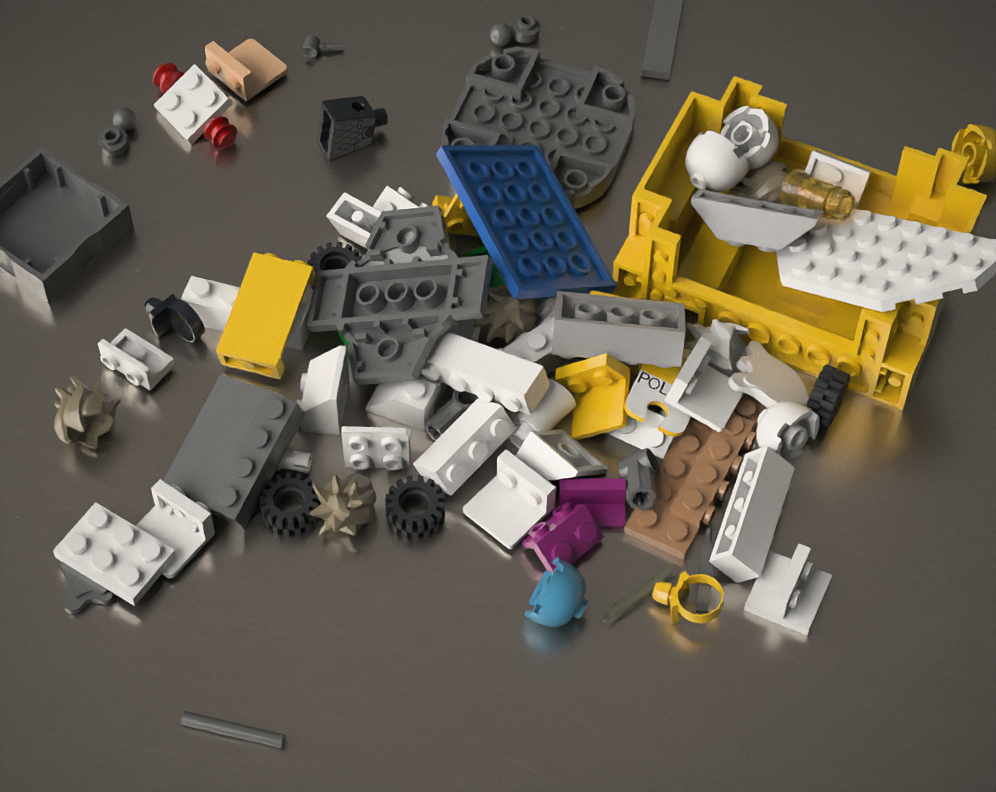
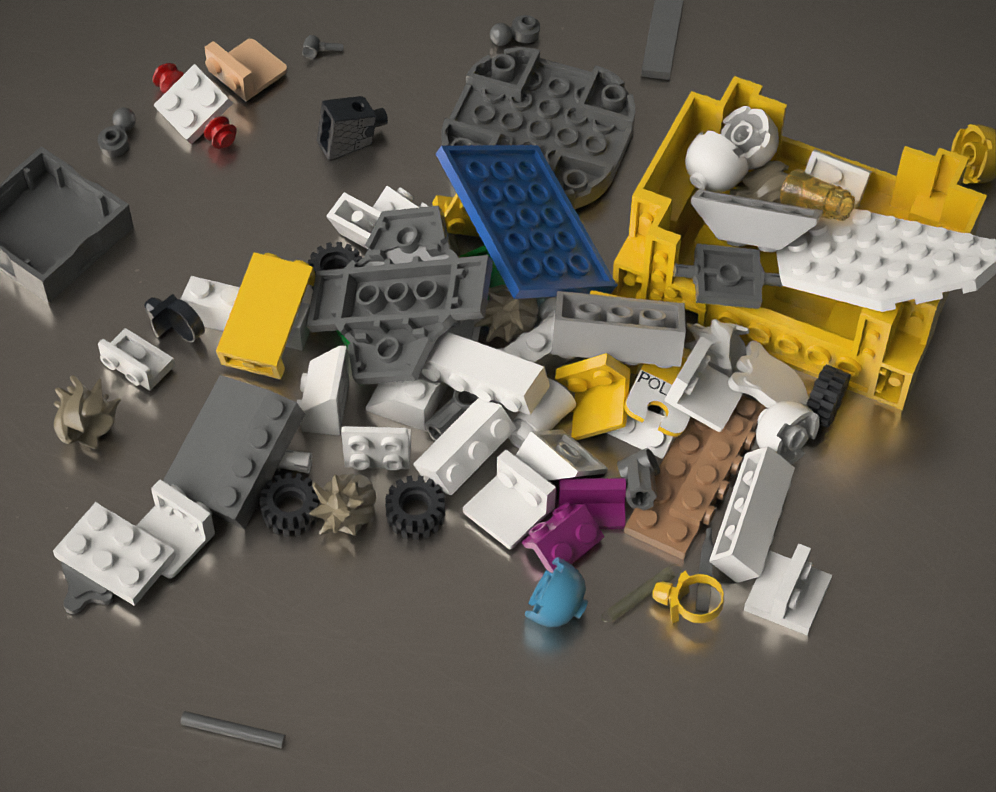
(727, 276): none -> dark grey plate

